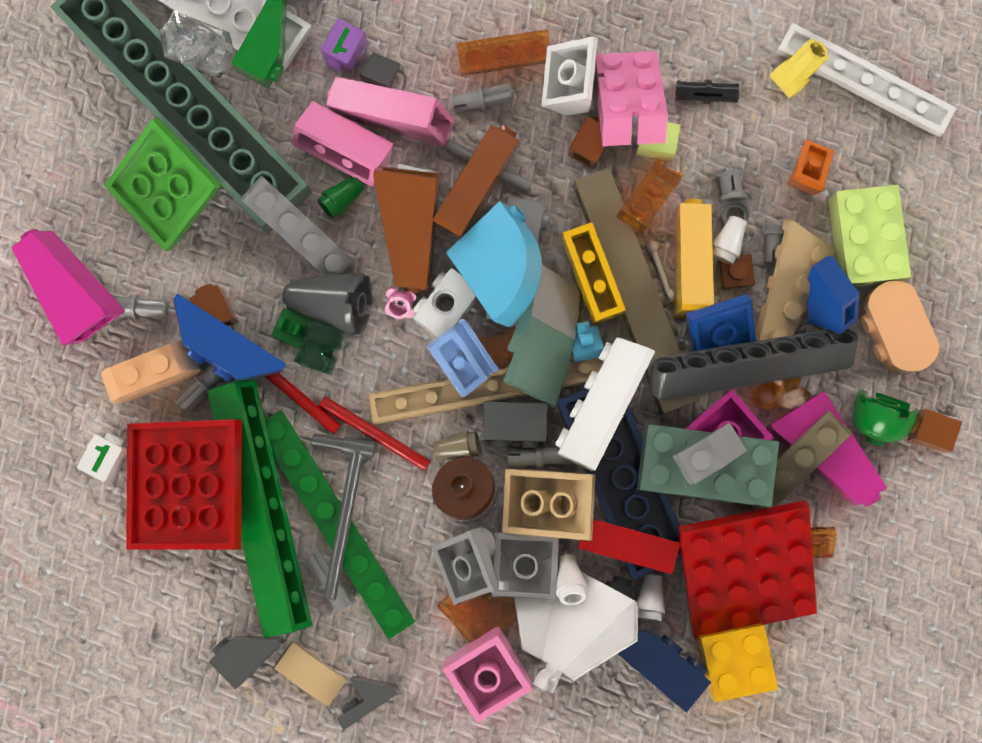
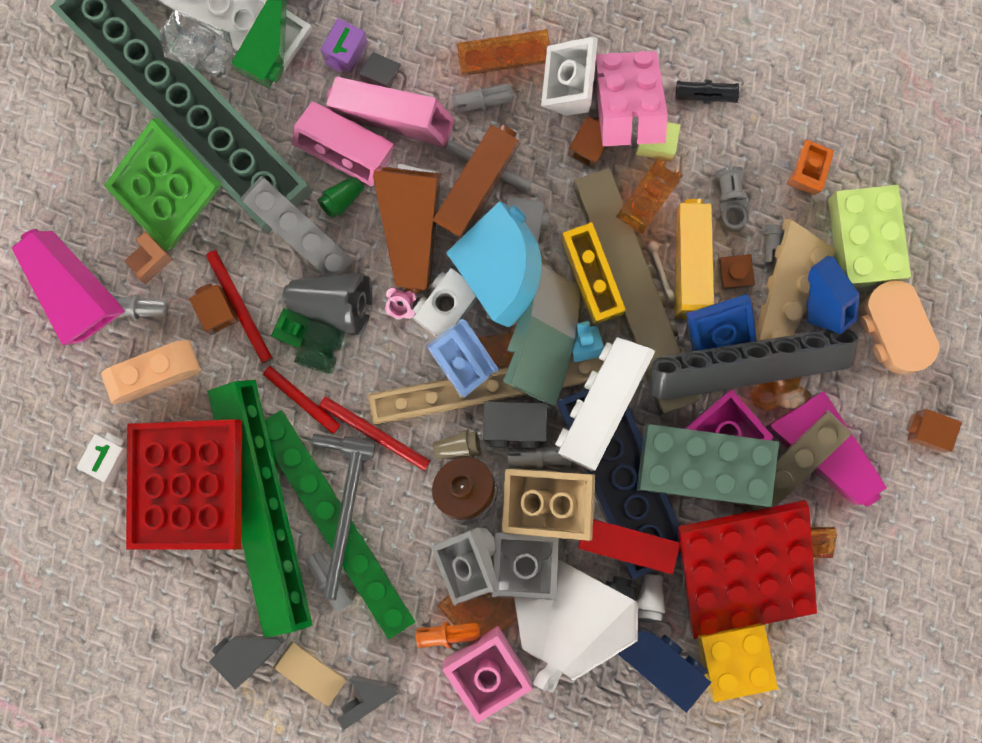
(148, 258): none -> nougat panel
(197, 390): light grey axle -> none
(222, 346): blue wedge -> none
(238, 306): none -> red bar
(446, 634): none -> orange axle
(570, 581): white cone -> none
(709, 454): light grey slope -> none
(729, 241): white cone -> none
(795, 71): light yellow piece -> none
(874, 83): white plate -> none
(883, 418): green cylinder -> none

